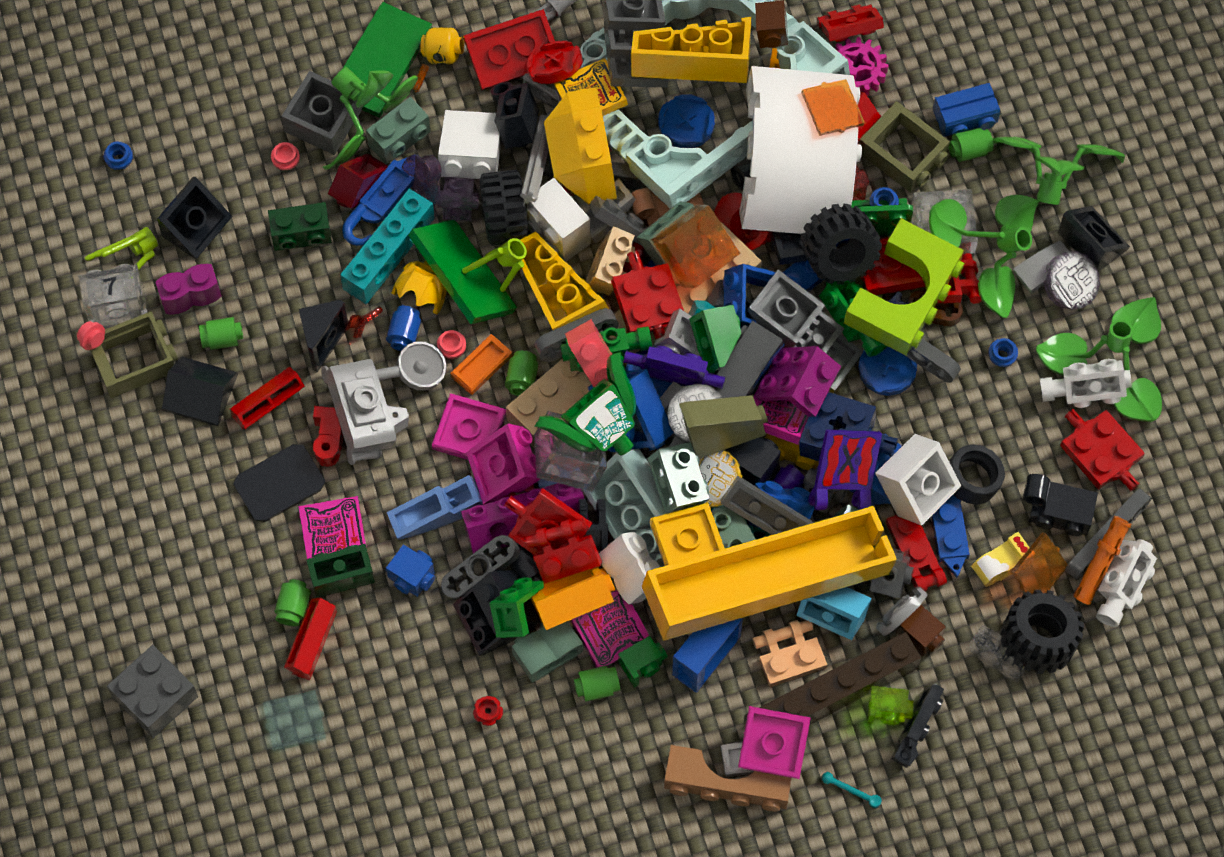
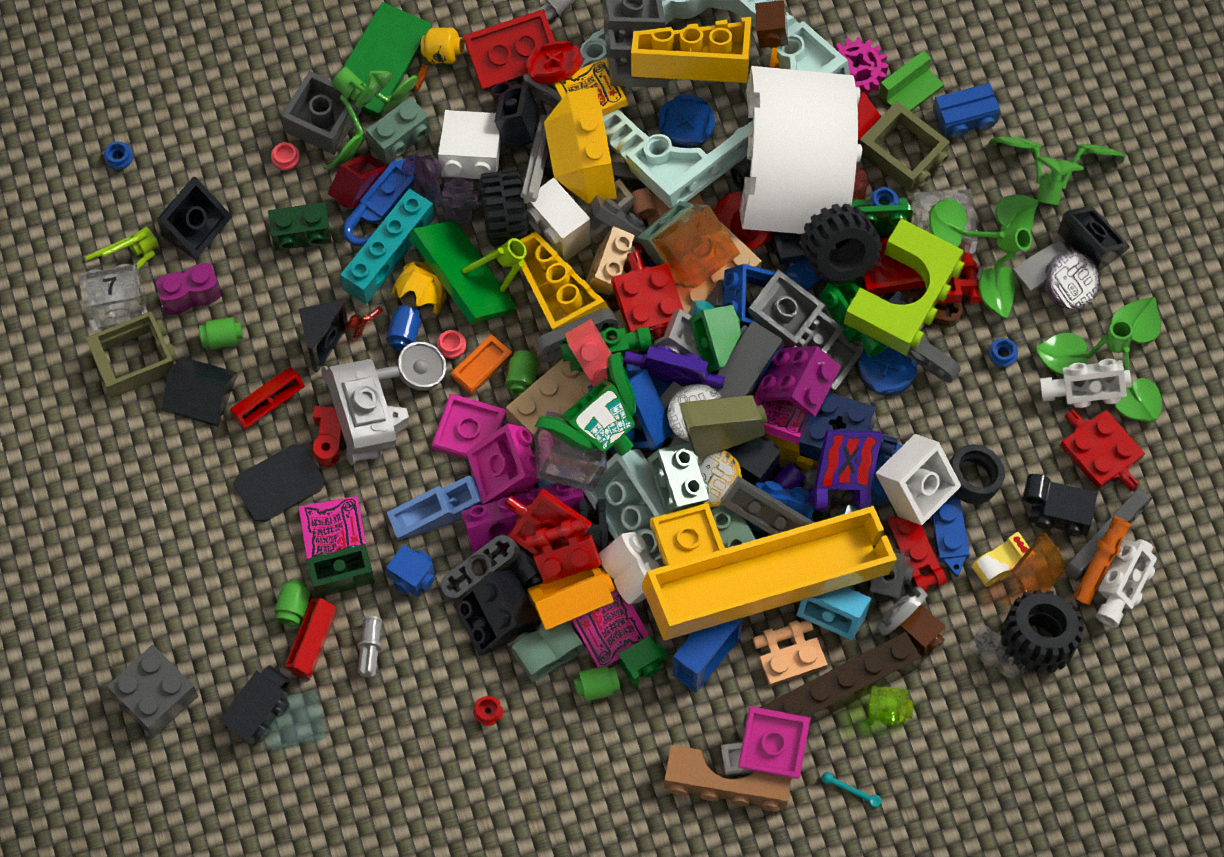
(91, 335): coral plate -> none
(258, 705): none -> black hinge
(369, 646): none -> light grey axle
(509, 610): green bracket -> none
(832, 107): clear orange piece -> none
(851, 22): red plate -> none
(911, 83): none -> bright green panel
(917, 727): black hinge -> none
(971, 144): bright green brick -> none

